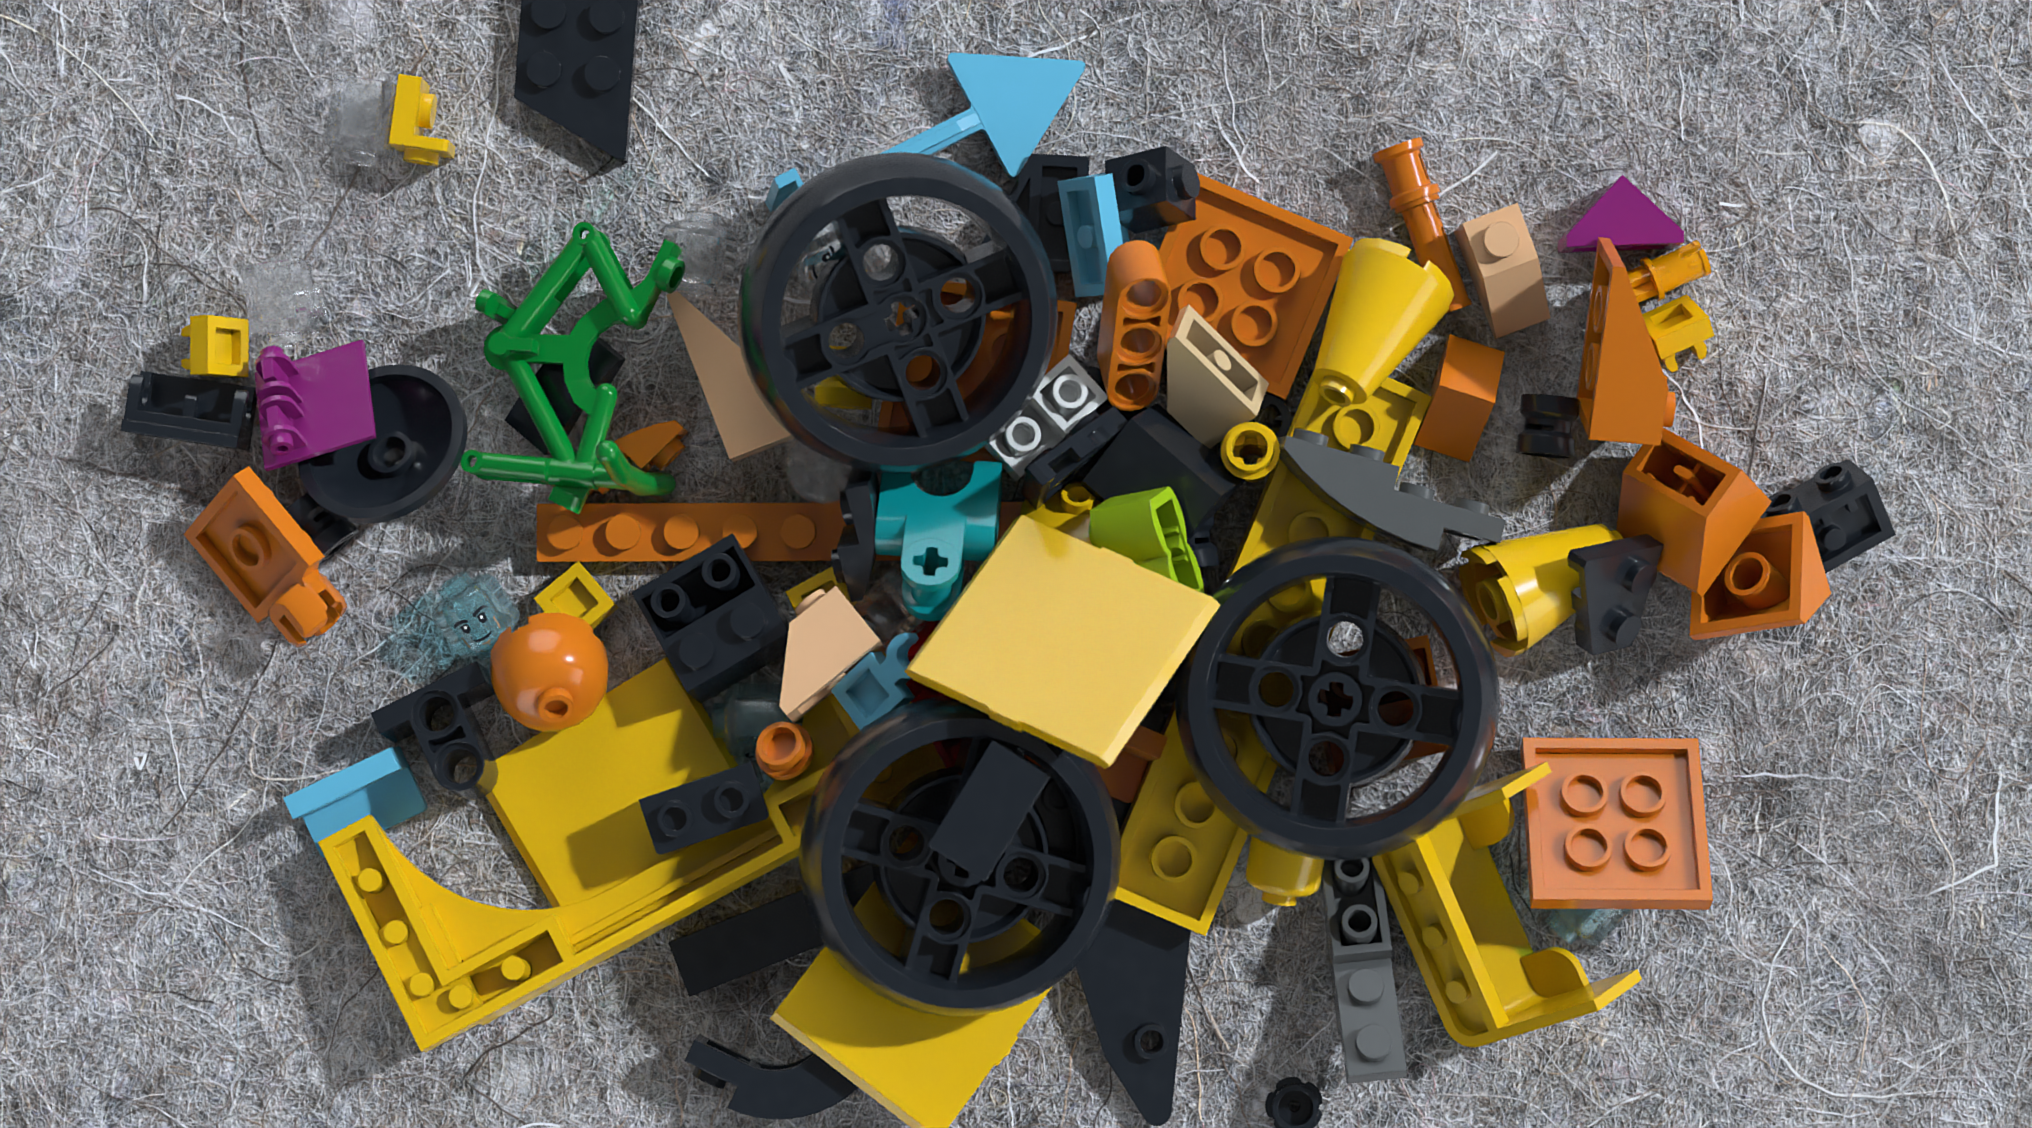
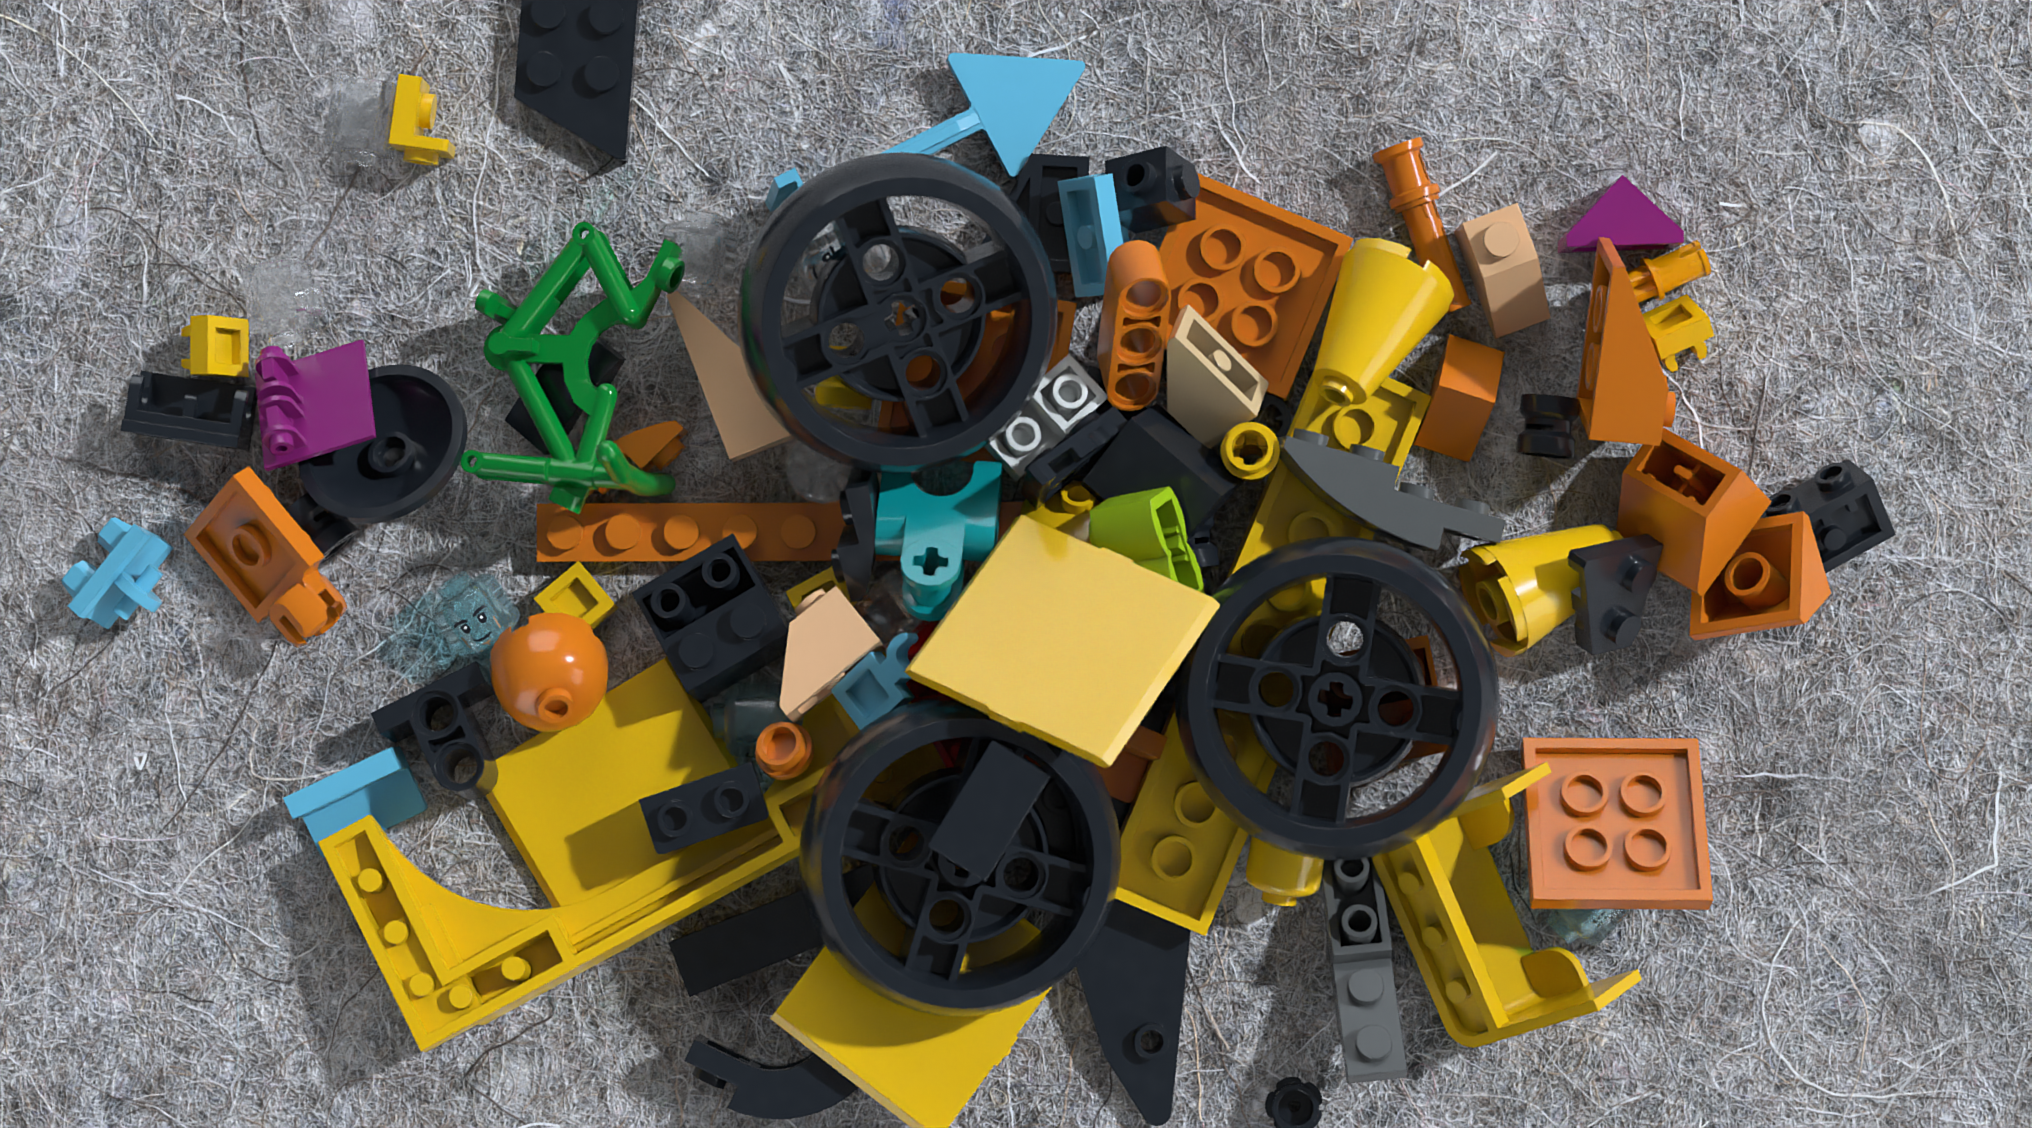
(122, 578): none -> medium azure hips

